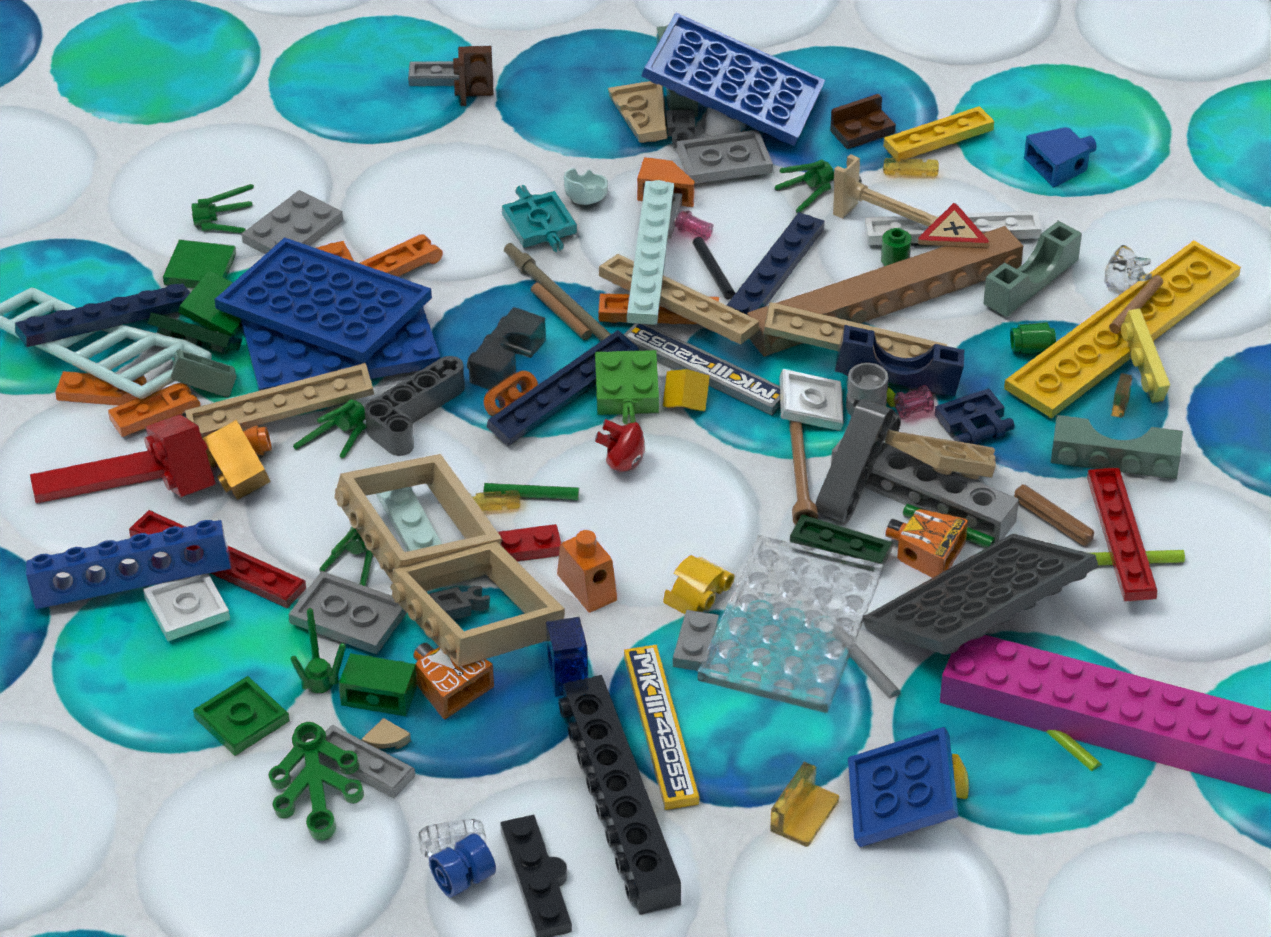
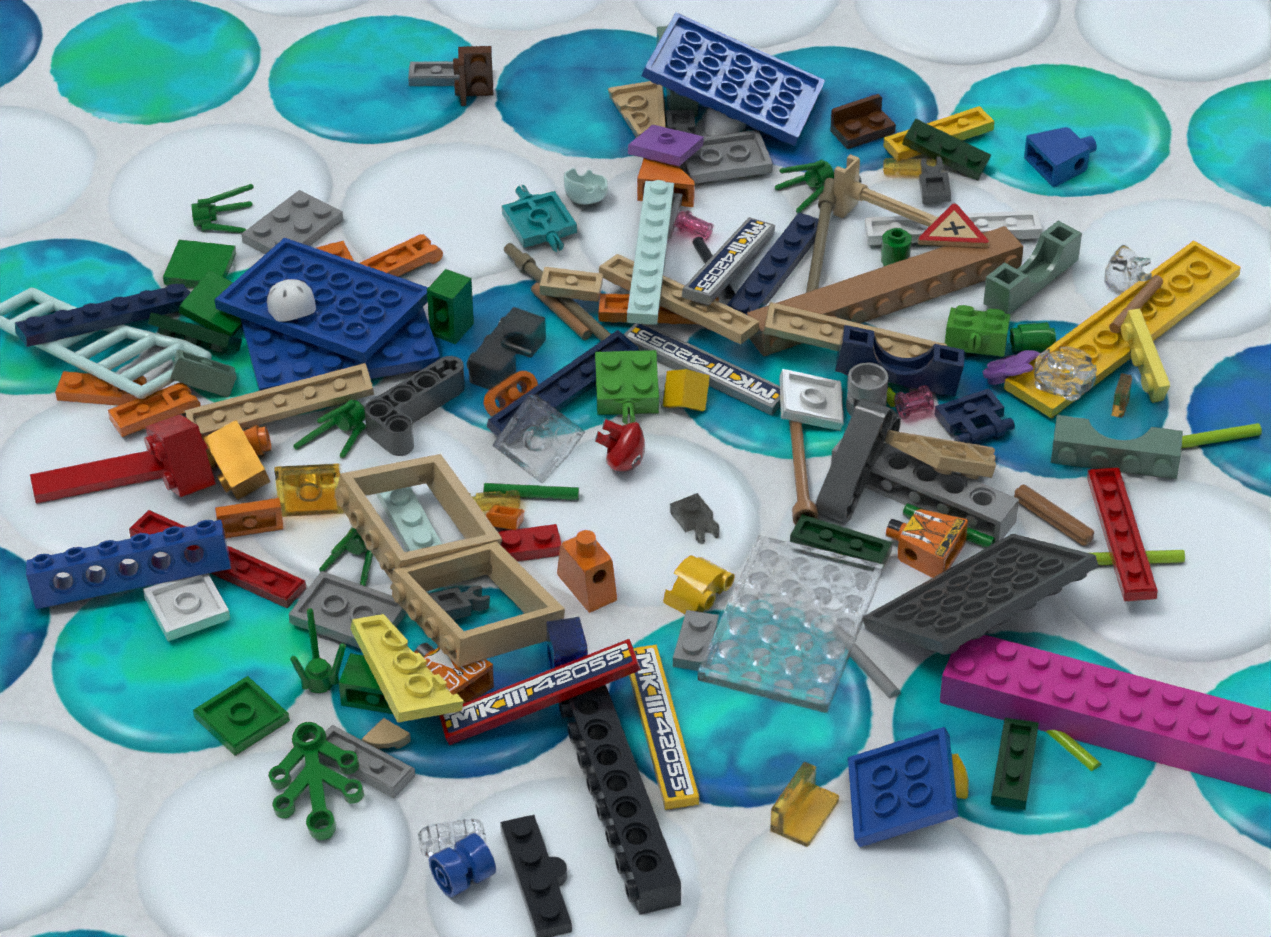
(250, 517): none -> orange plate
(290, 300): none -> white helmet
(308, 489): none -> clear yellow slope
(401, 673): none -> light yellow wing
(450, 306): none -> green brick
(505, 517): none -> orange tile
(538, 438): none -> clear slope
(540, 691): none -> tile
(571, 284): none -> tan plate
(665, 145): none -> medium lavender plate
(695, 514): none -> clear smoke plate
(728, 261): none -> tile
(826, 204): none -> dark tan bar
(934, 183): none -> dark grey plate
(952, 150): none -> dark green plate
(977, 330): none -> bright green plate
(1009, 366): none -> medium lavender plate
(1014, 763): none -> dark green plate
(1050, 375): none -> clear plate
(1221, 435): none -> lime bar

